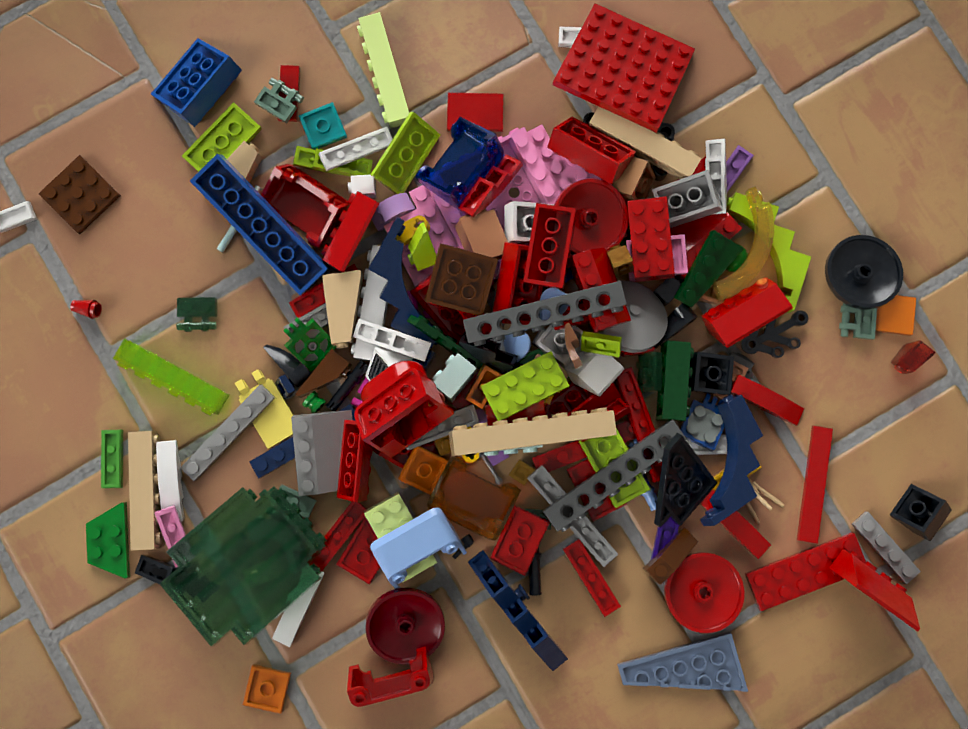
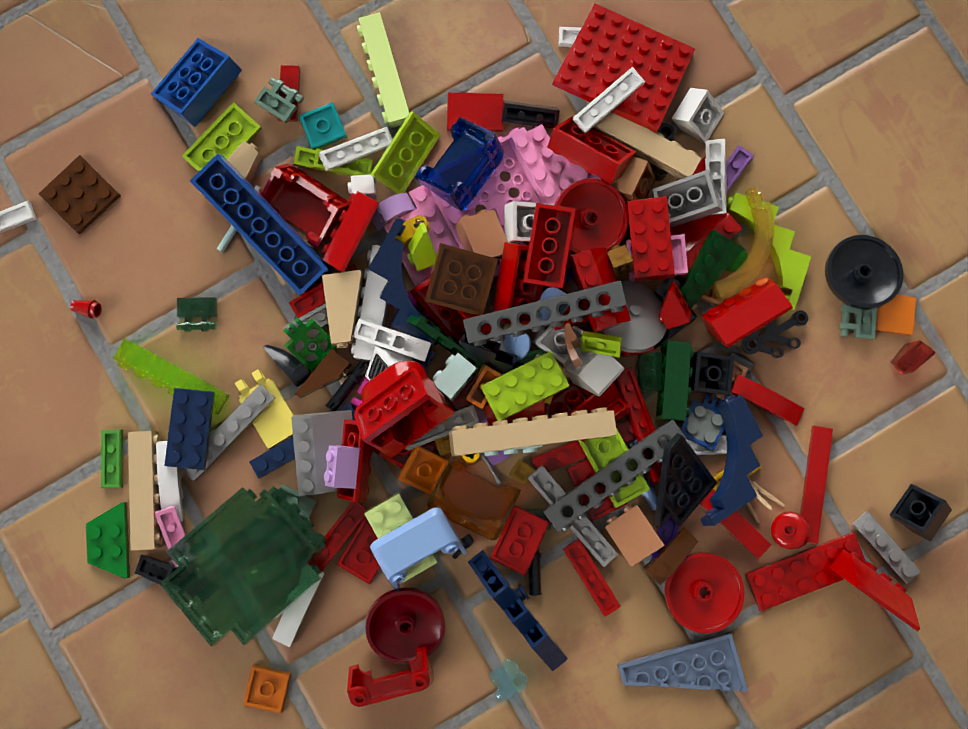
(189, 429): none -> dark blue plate
(285, 386): dark blue plate -> none
(314, 402): green wheel -> none
(341, 466): none -> lavender slope
(491, 186): red slope -> none
(505, 678): none -> clear light blue plate
(529, 114): none -> black slope
(608, 100): none -> white tile
(634, 534): none -> nougat brick
(674, 308): none -> red slope
(698, 114): none -> white slope
(797, 537): none -> red head

